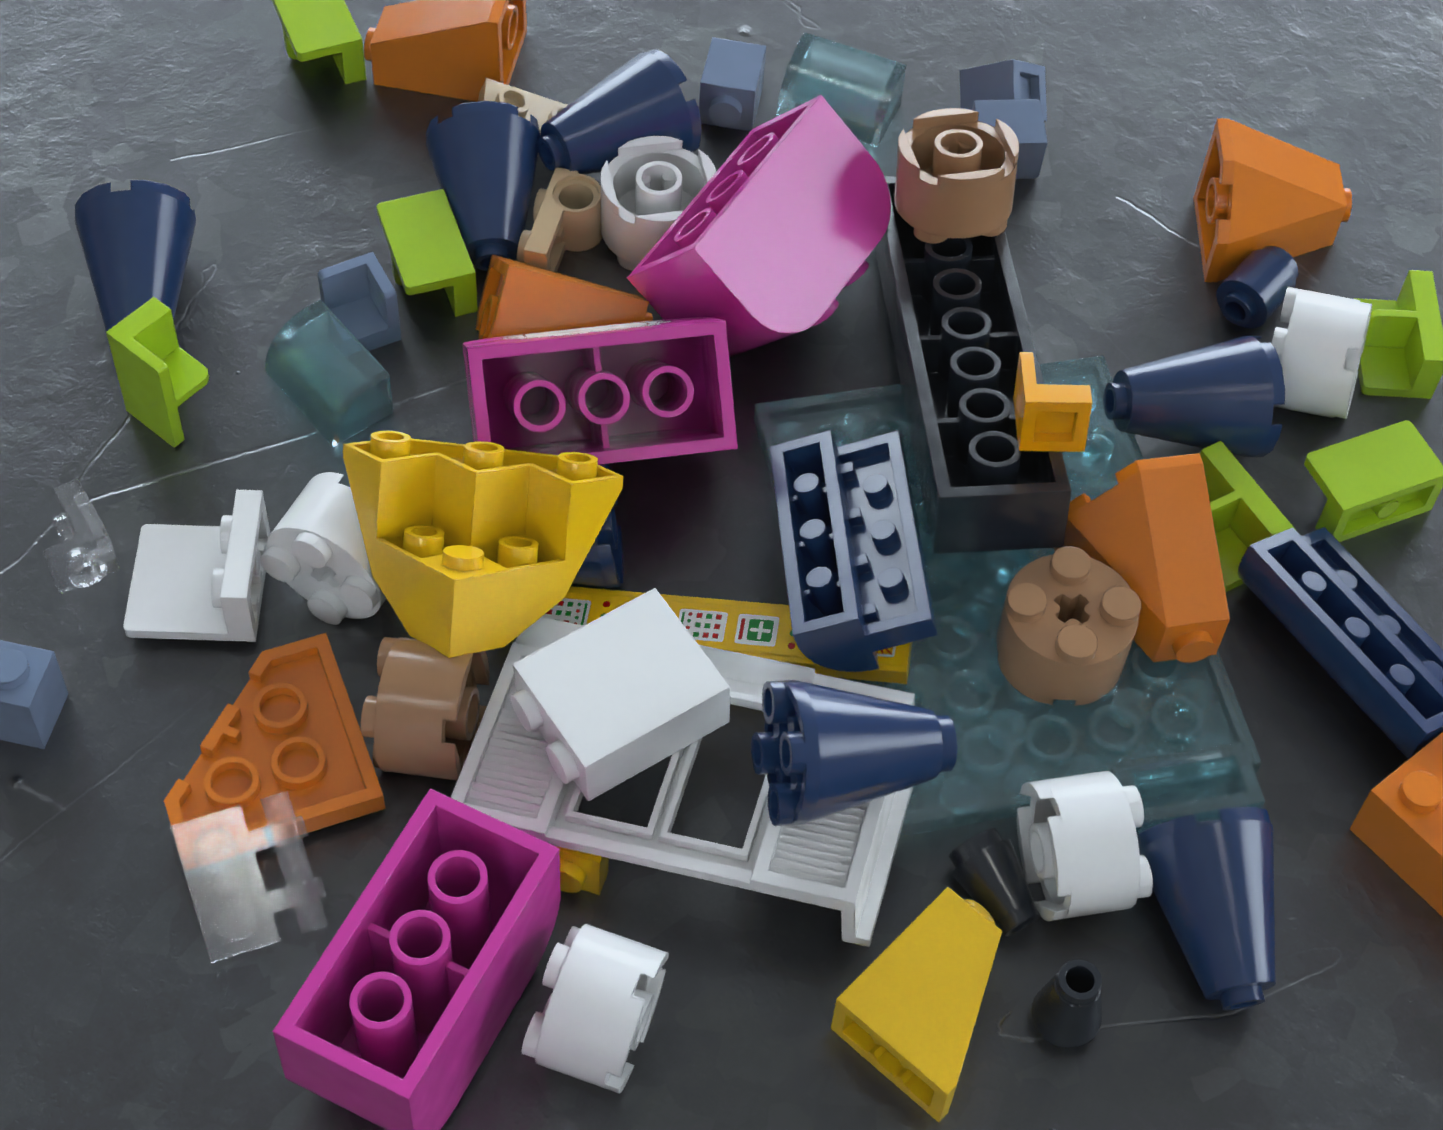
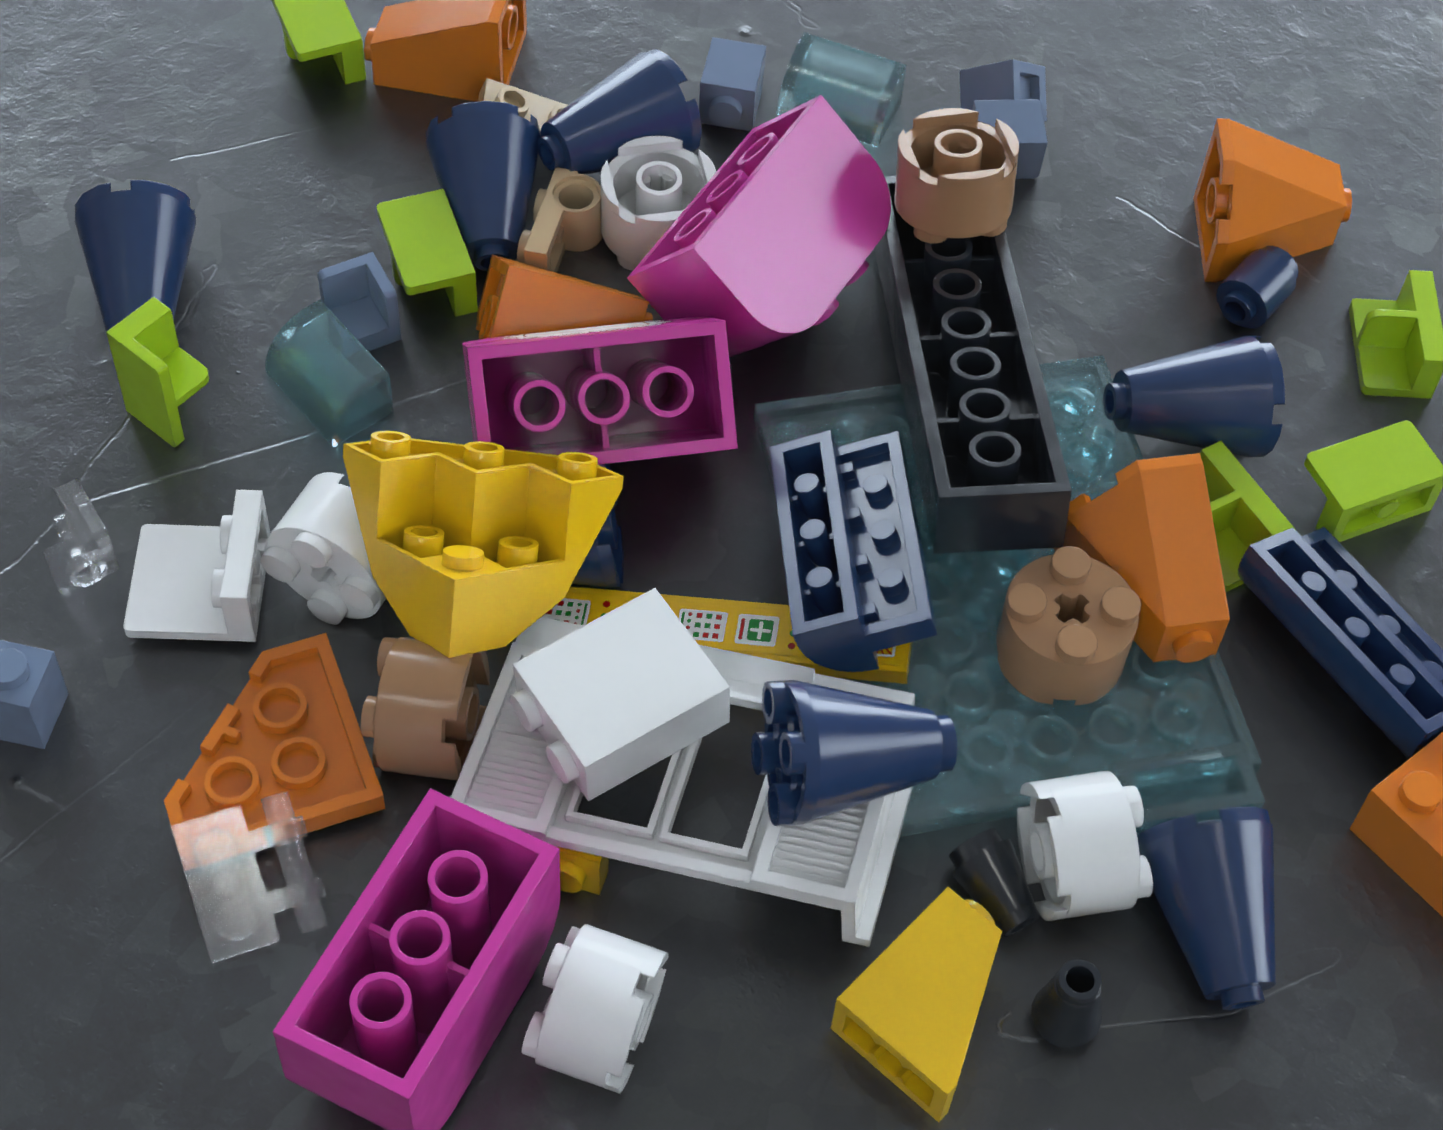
(1047, 414): light orange panel -> none
(1320, 350): white brick -> none

